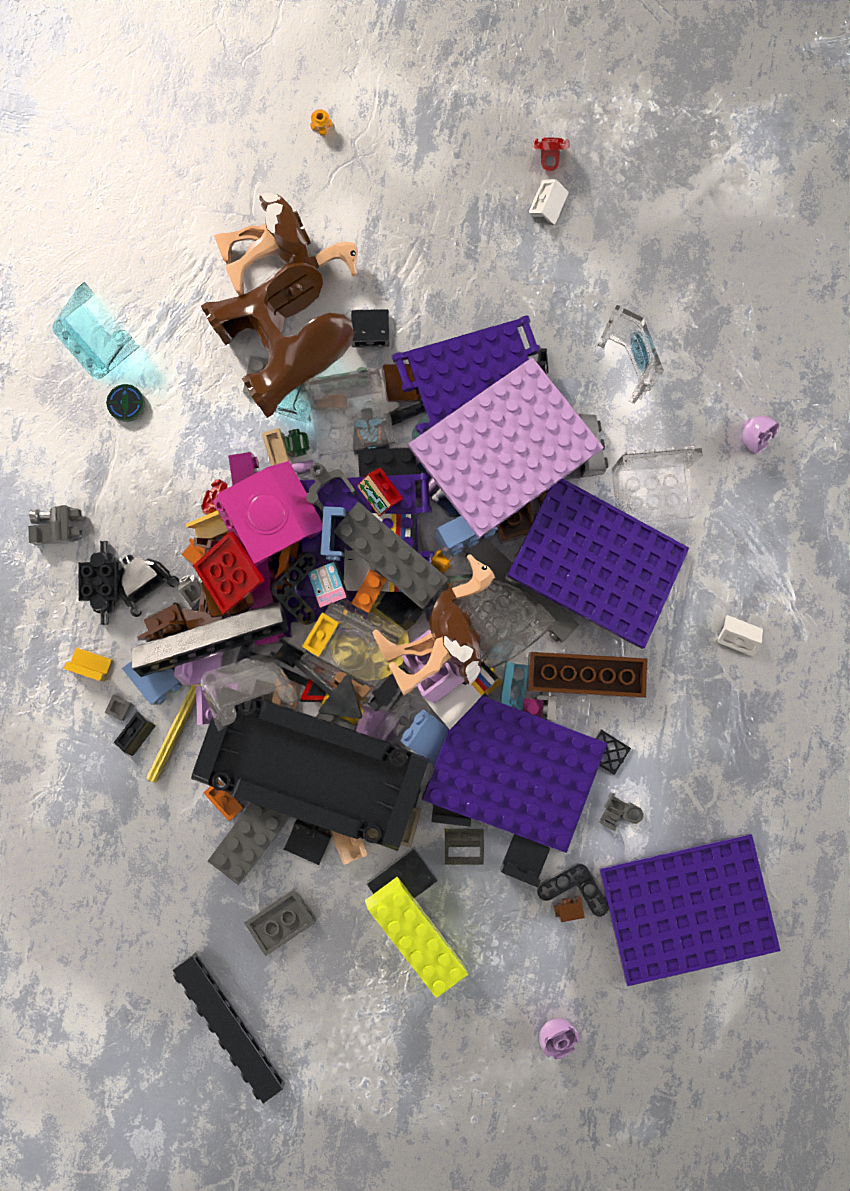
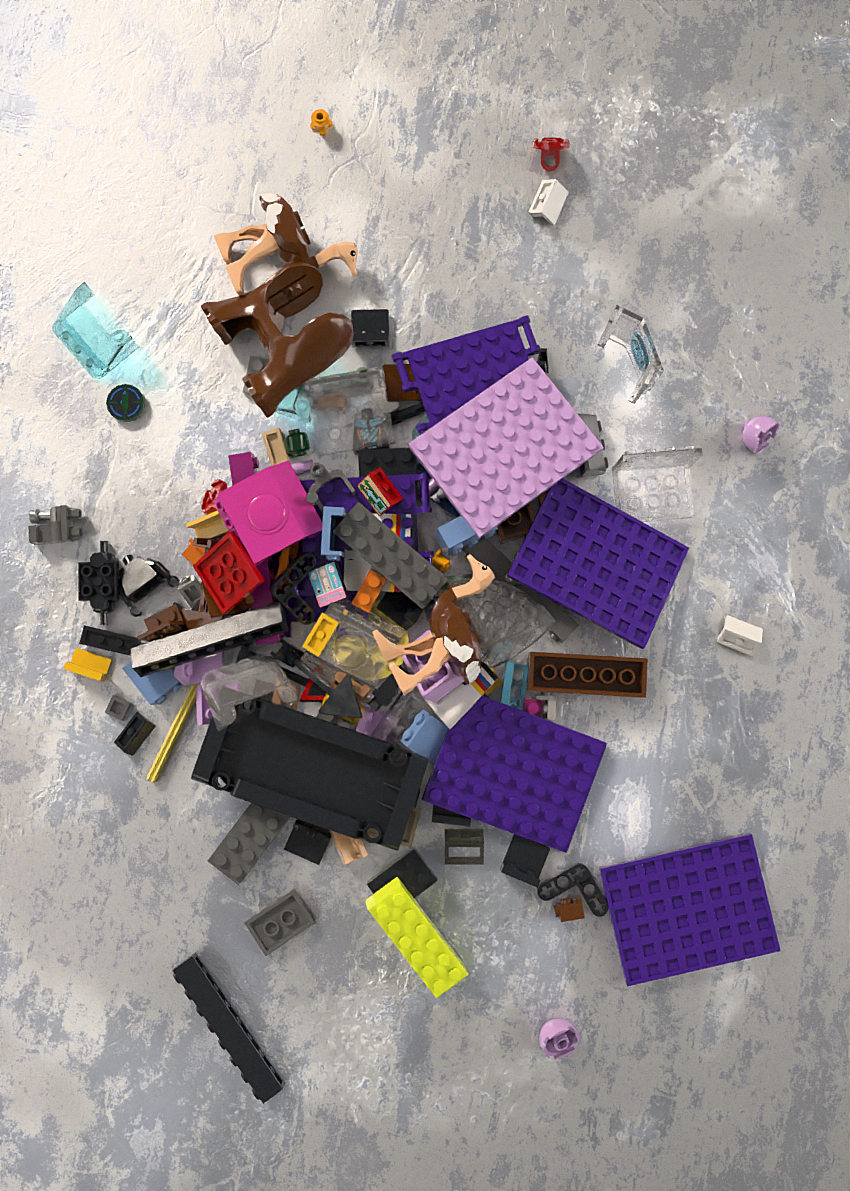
(108, 640): none -> black plate
(224, 802): orange plate -> none
(615, 811): dark grey piece -> none
(620, 760): black window -> none

